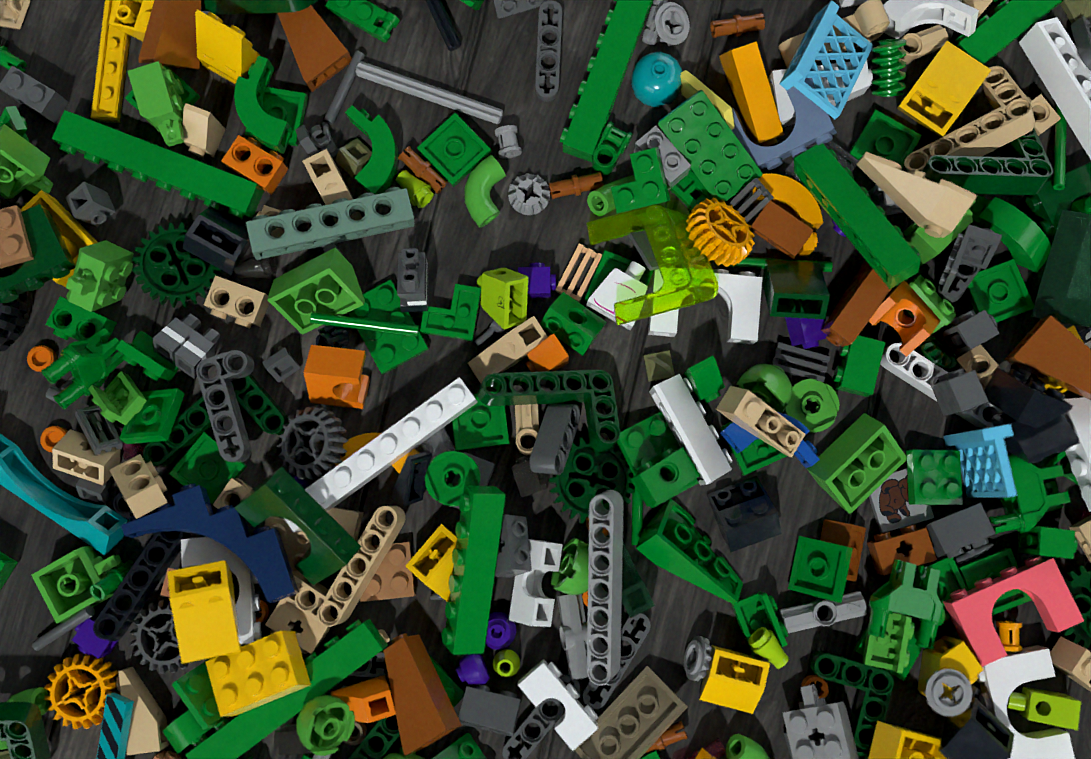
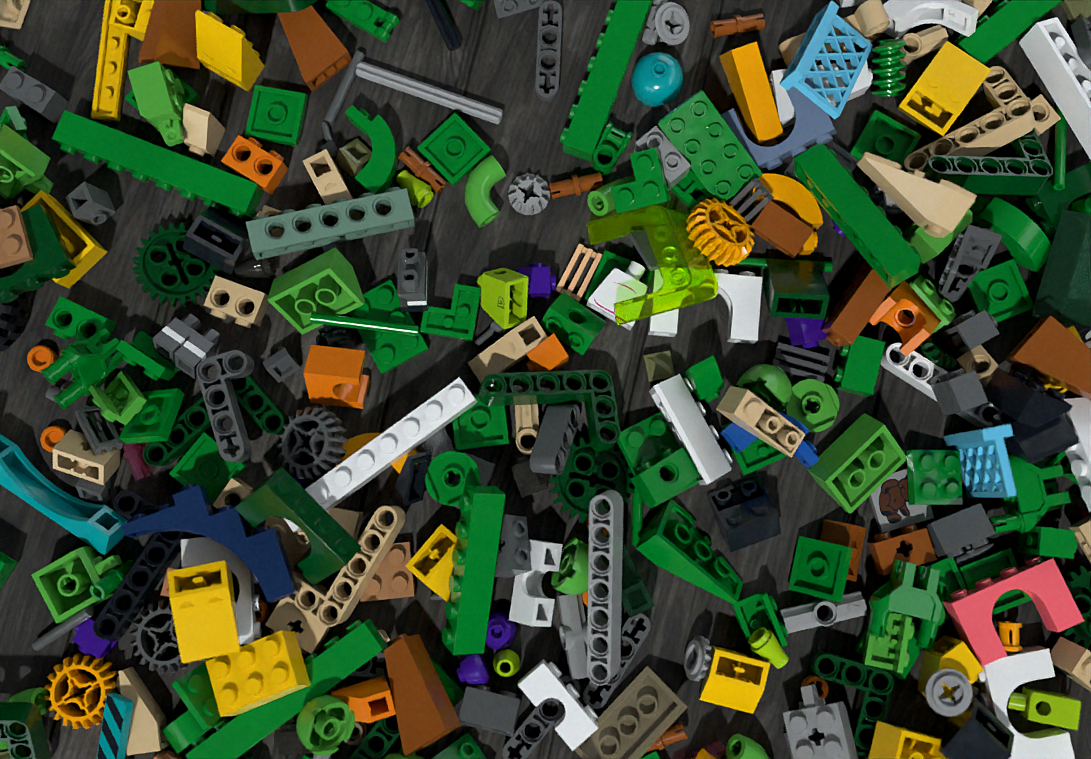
(99, 276): bright green hinge -> none
(139, 486): tan brick -> none
(249, 105): green arch -> none
(309, 141): dark grey tile -> none
(508, 141): light grey bush -> none
(692, 85): light yellow tile -> none

